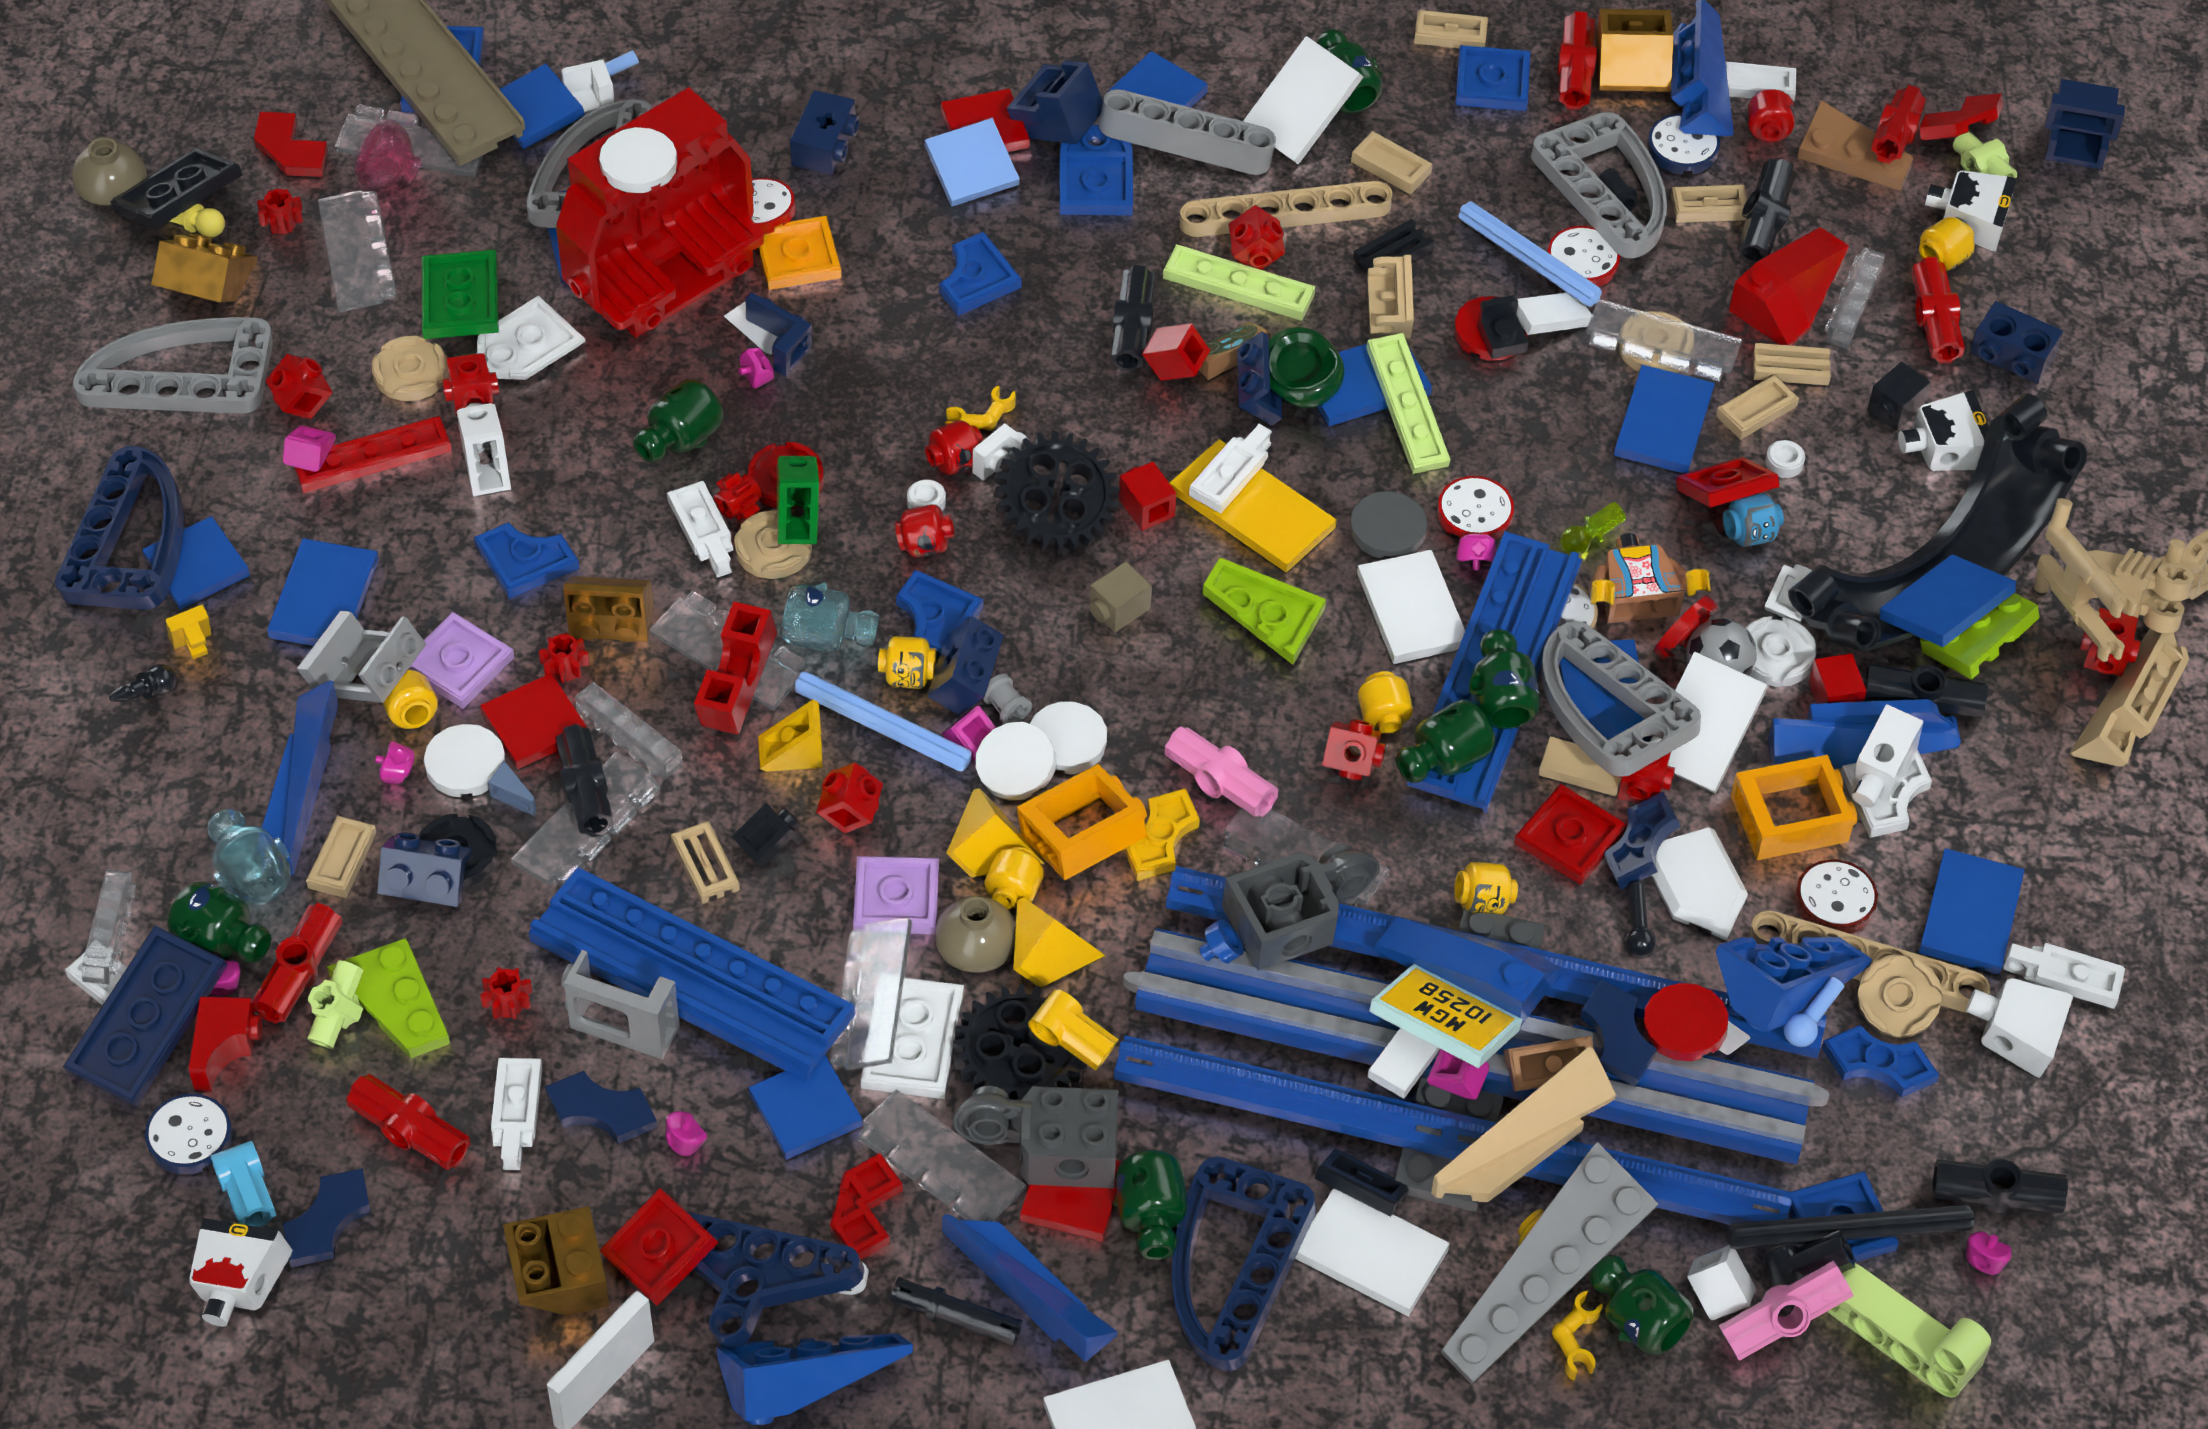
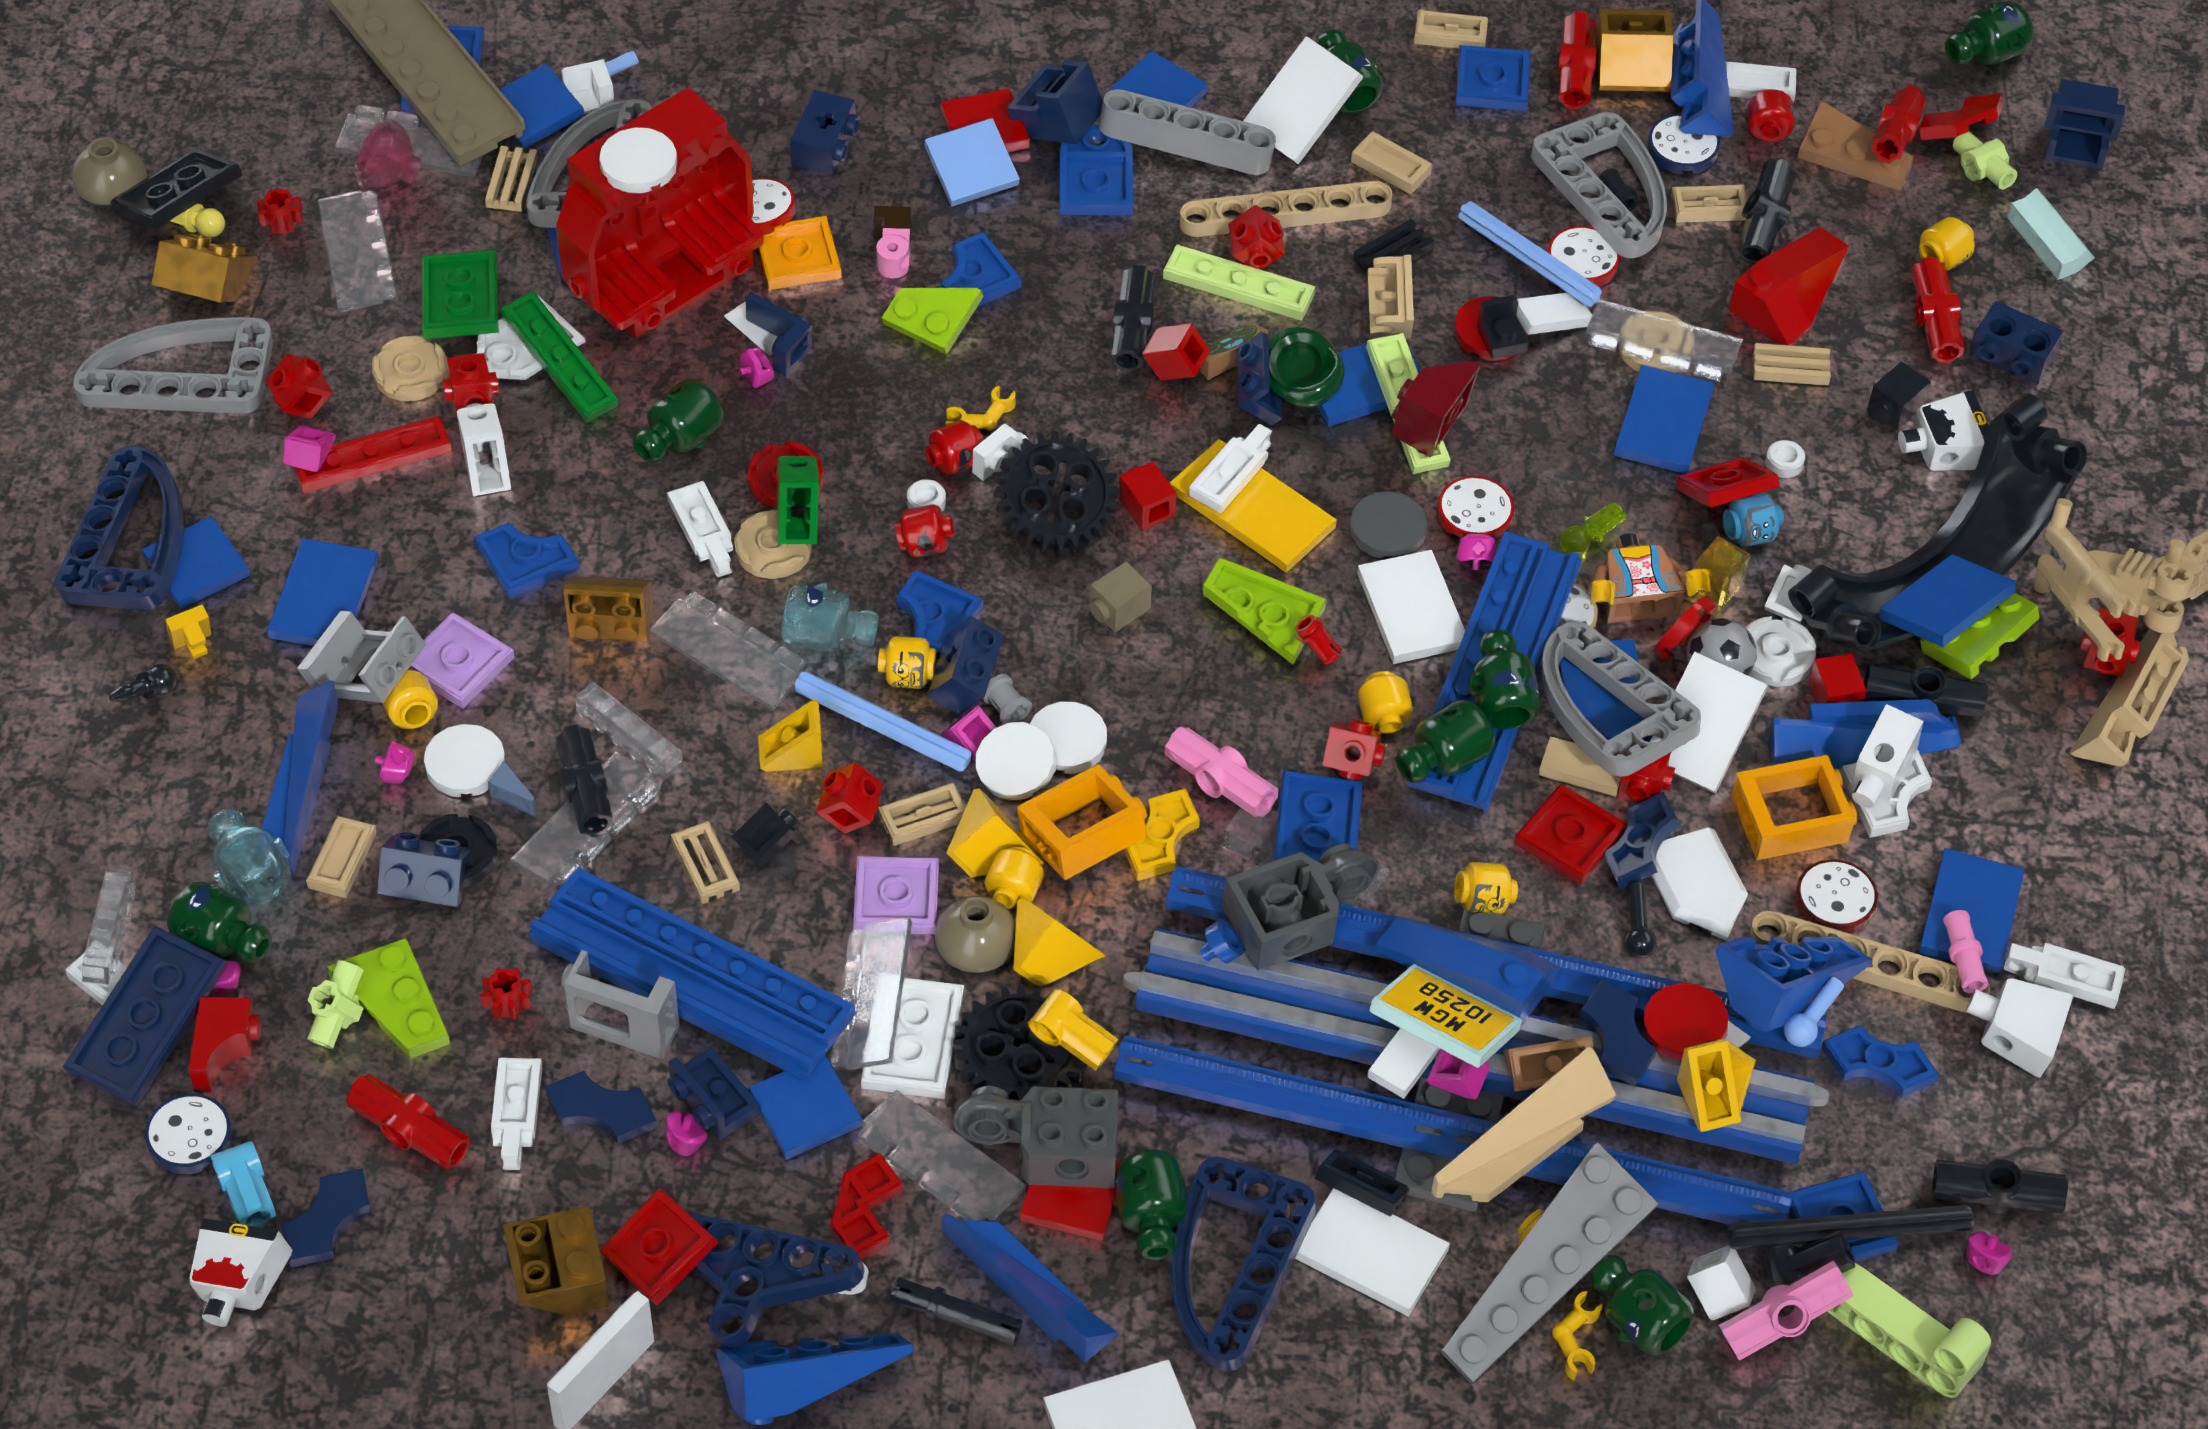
(287, 981): red piece -> none
(293, 157): red tile -> none
(516, 157): none -> tan tile
(531, 719): red tile -> none
(560, 357): none -> green tile
(564, 657): red gear -> none
(713, 1093): none -> dark blue bracket
(729, 690): red arch -> none
(737, 496): red gear -> none
(894, 228): none -> bright pink leg
(926, 819): none -> tan tile
(932, 314): none -> lime wing
(1312, 631): none -> red pin
(1316, 814): none -> blue tile
(1433, 404): none -> dark red slope
(1715, 1083): none -> yellow slope
(1726, 569): none -> clear yellow brick
(1757, 407): tan tile -> none
(1854, 297): clear piece -> none
(1899, 996): tan tile -> none
(1965, 951): none -> bright pink pin
(1978, 201): white torso -> none
(1992, 35): none -> dark green piece
(2049, 235): none -> light aqua piece

